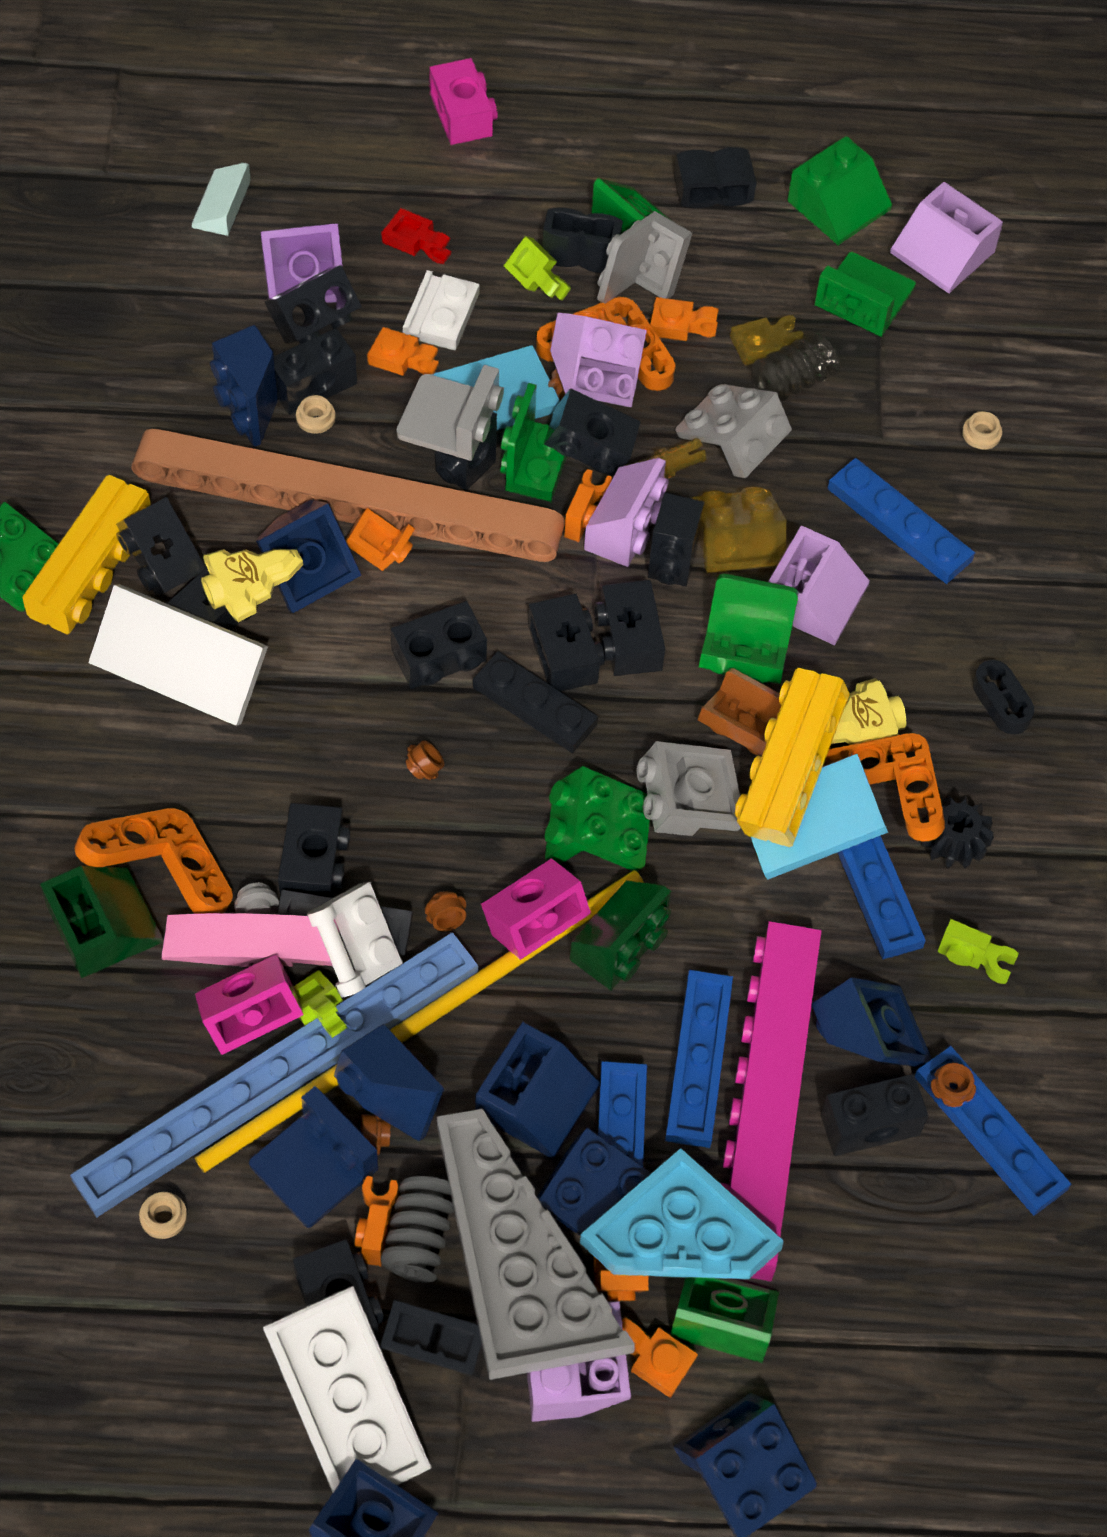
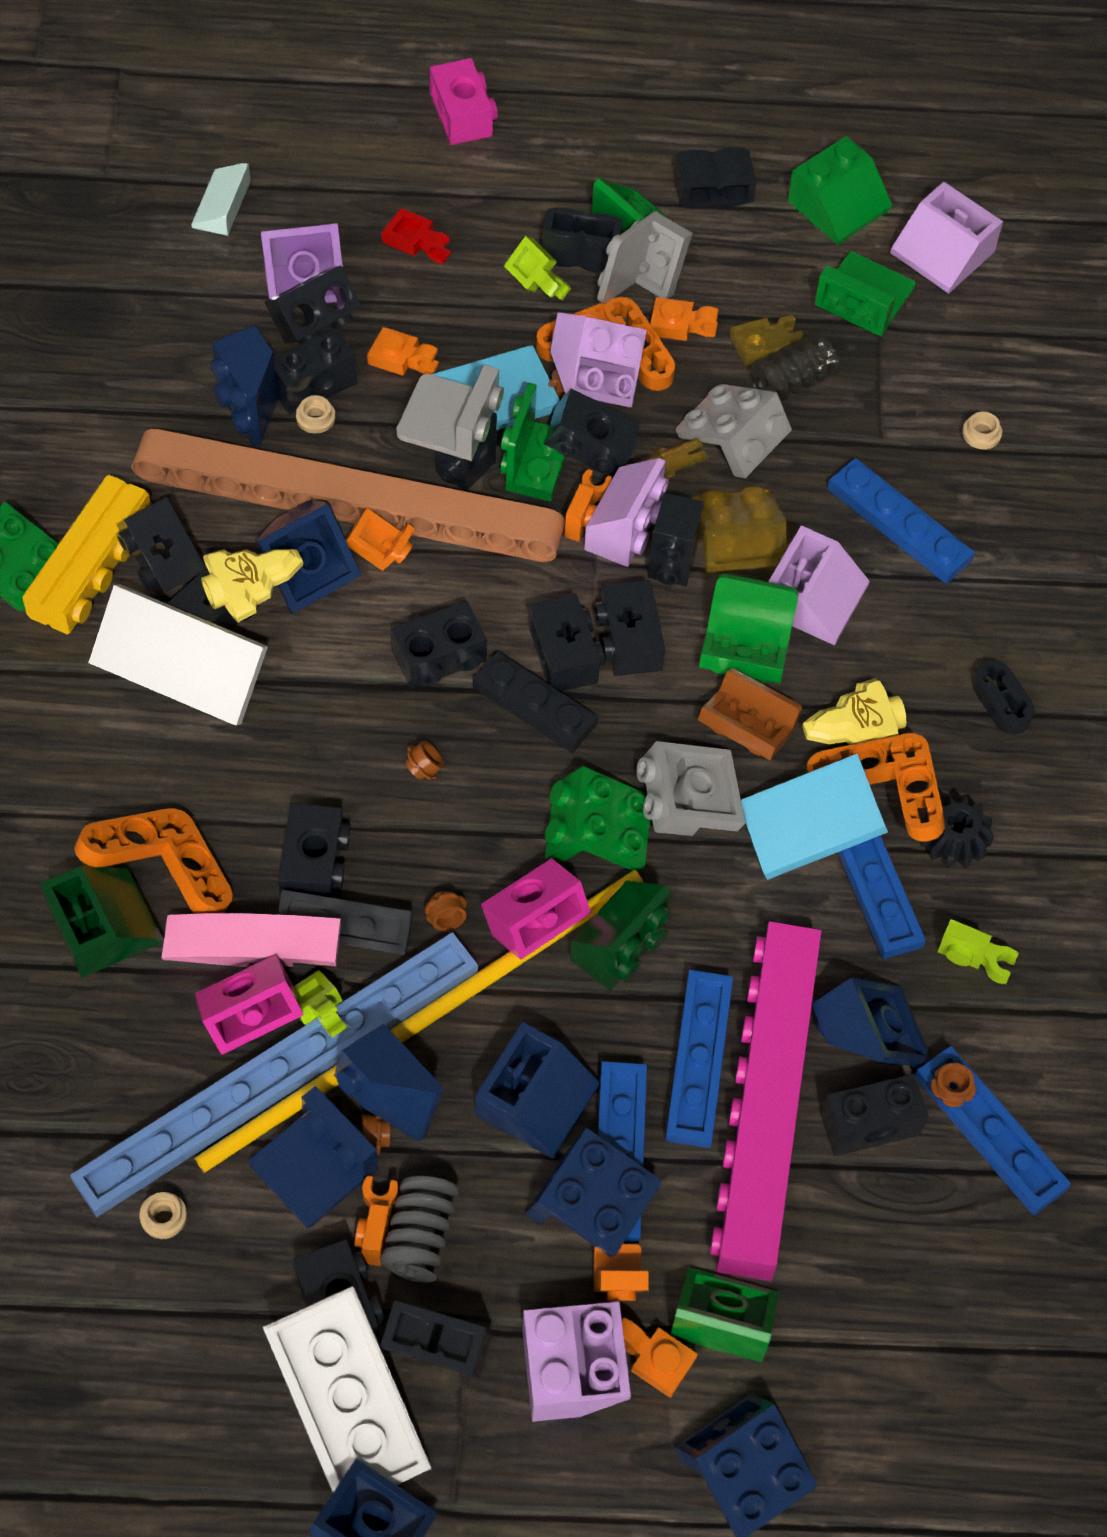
(256, 899): light grey plate -> none
(363, 934): white plate -> none
(441, 310): white plate -> none
(522, 1271): light grey wing -> none
(681, 1227): medium azure plate -> none
(792, 757): yellow brick -> none

